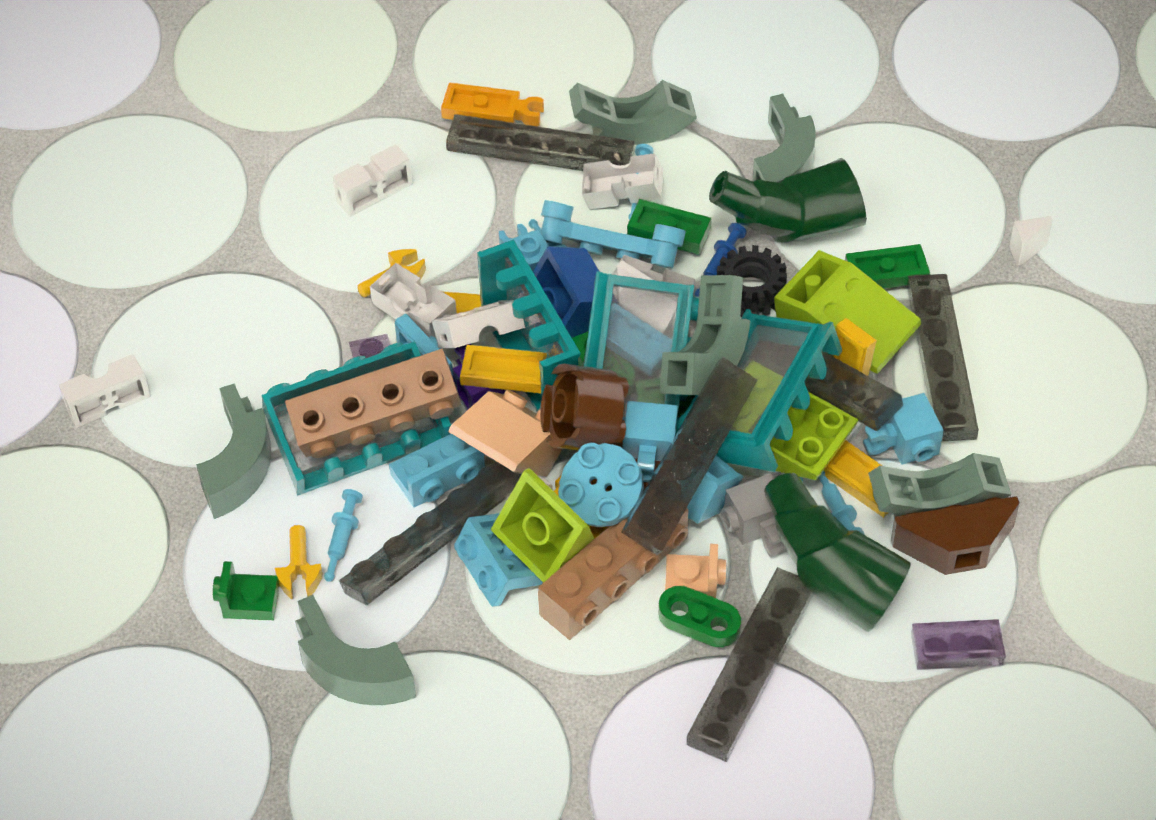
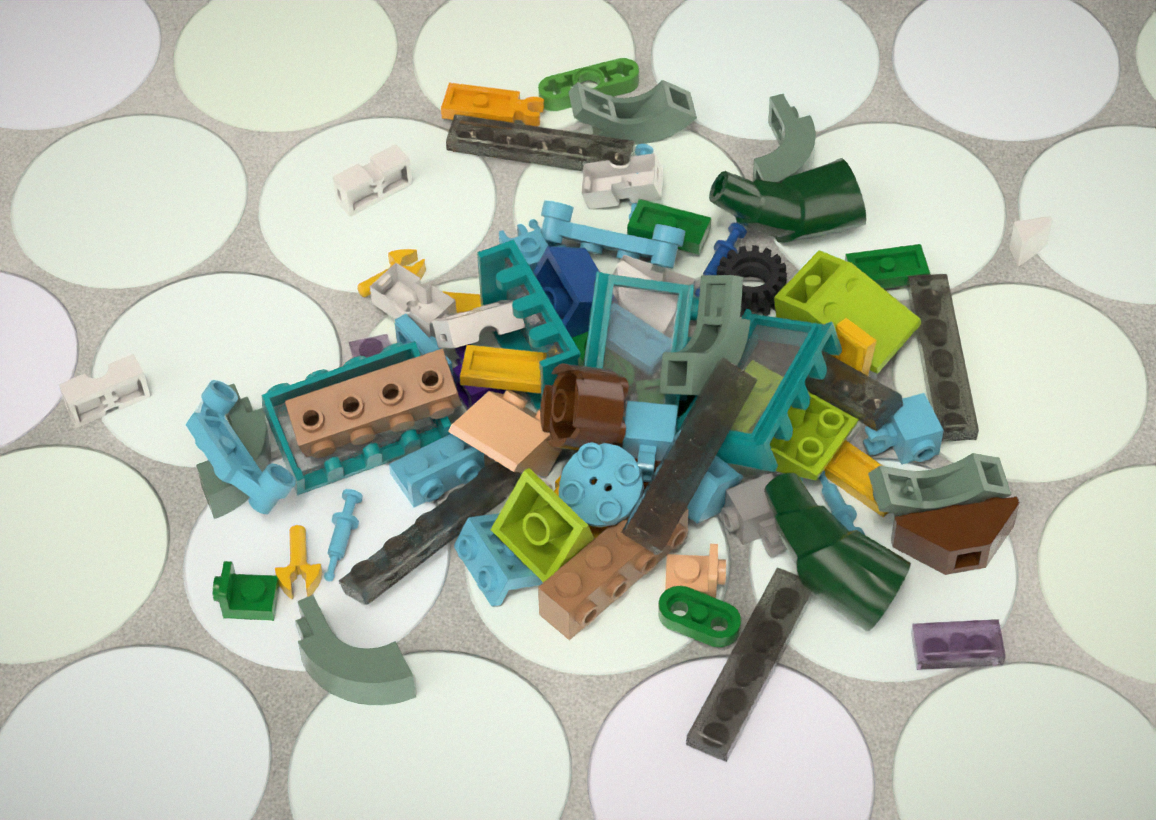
(228, 454): none -> medium azure plate
(611, 69): none -> bright green beam

